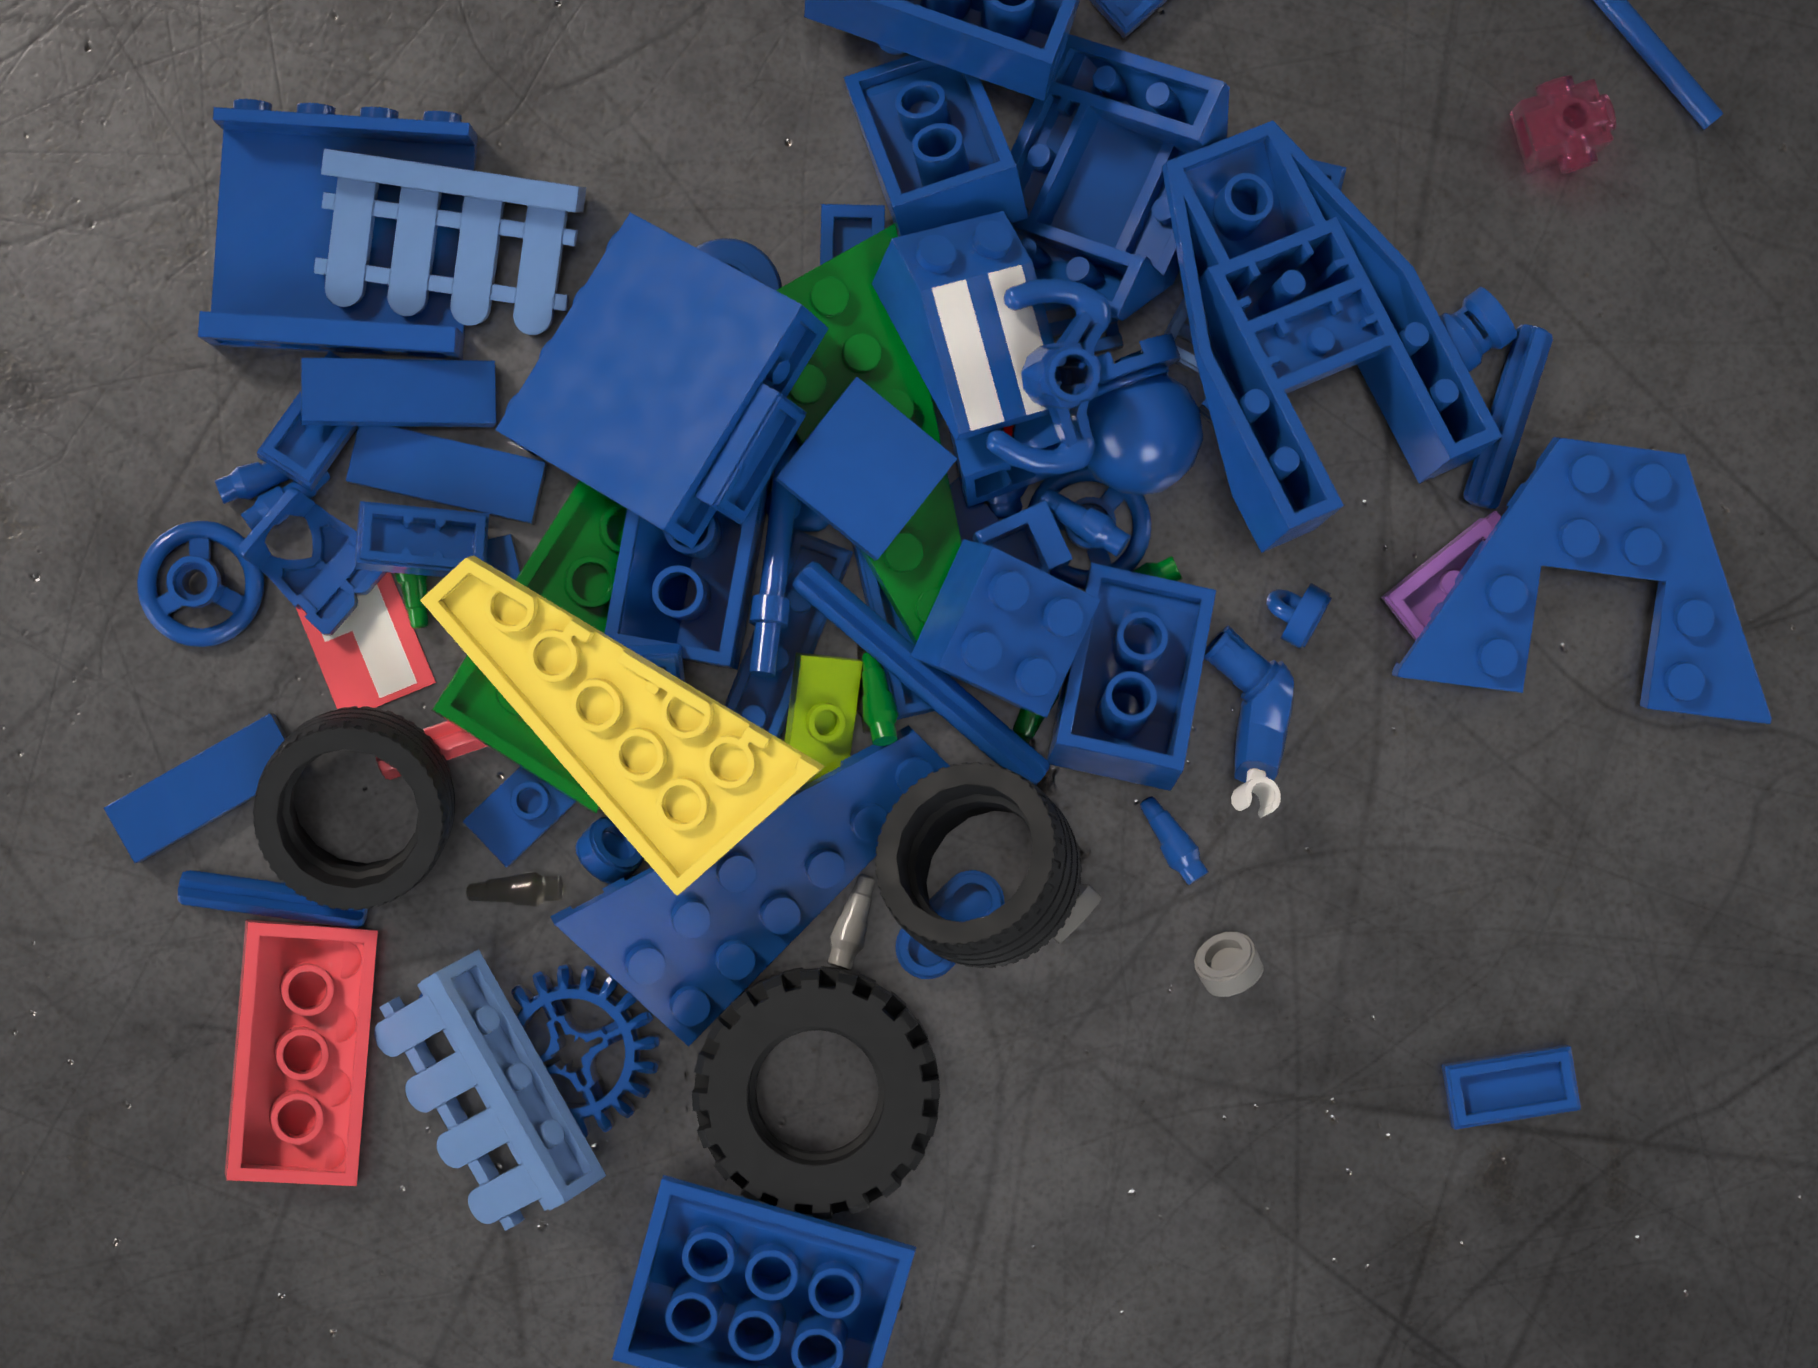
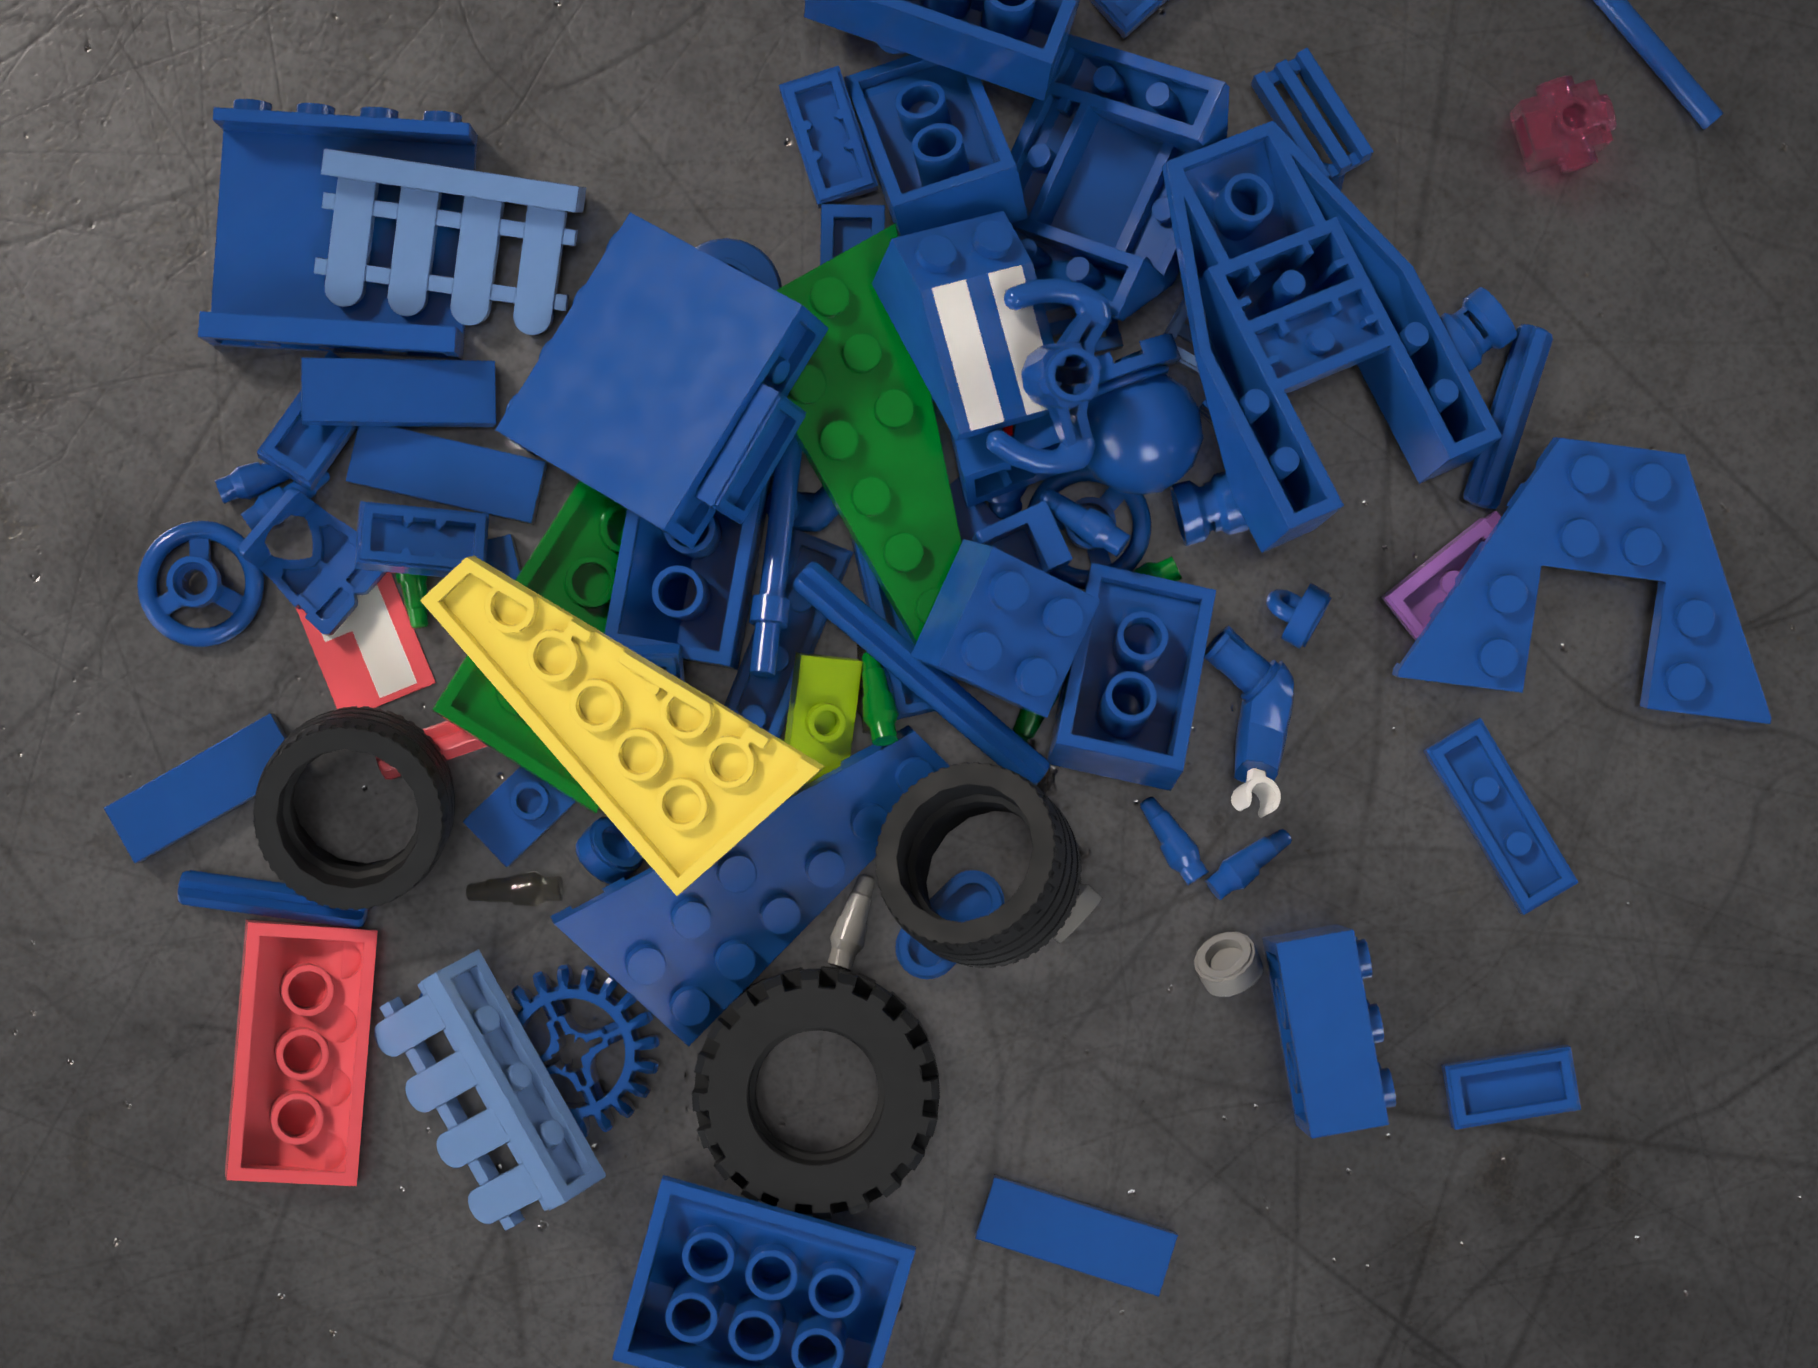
(828, 136): none -> blue plate
(865, 468): blue tile -> none
(1076, 1235): none -> blue tile
(1206, 509): none -> blue wheel
(1244, 866): none -> blue piece
(1329, 101): none -> blue tile
(1329, 1030): none -> blue brick
(1500, 816): none -> blue tile

